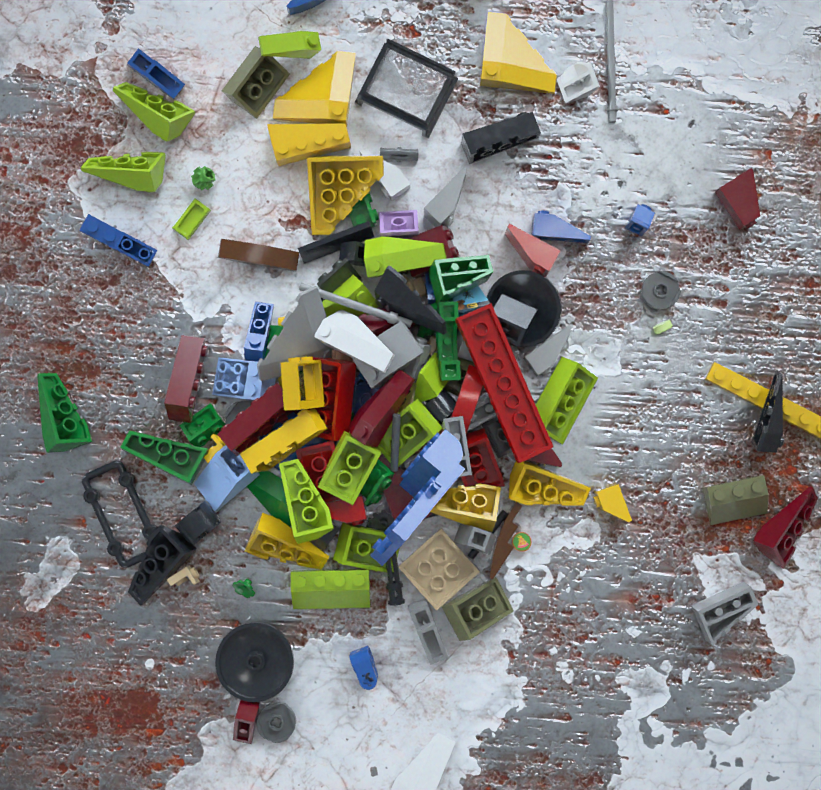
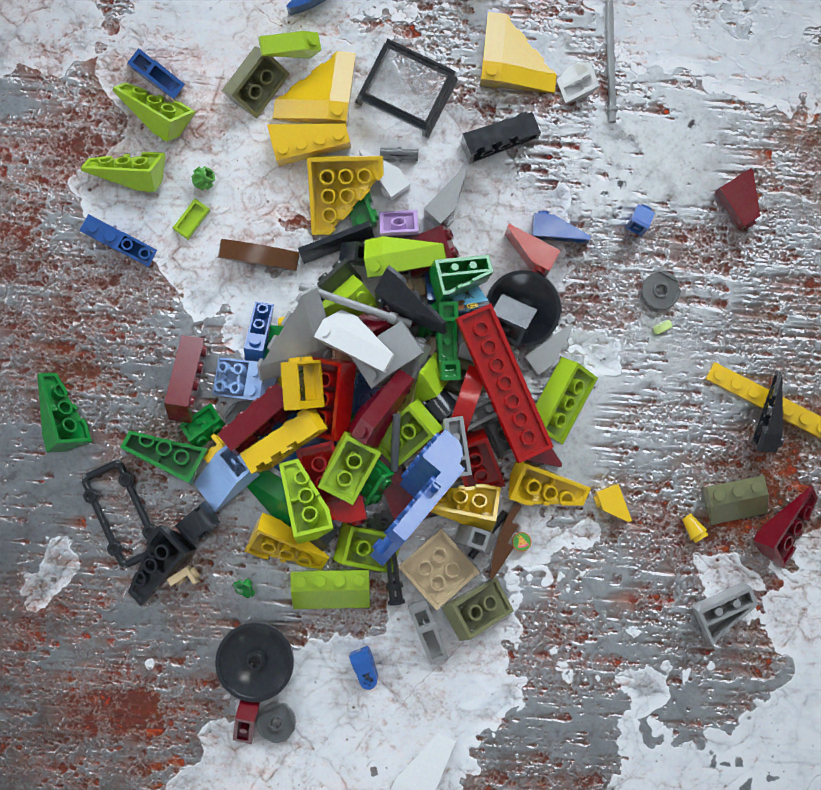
(694, 528): none -> yellow cone

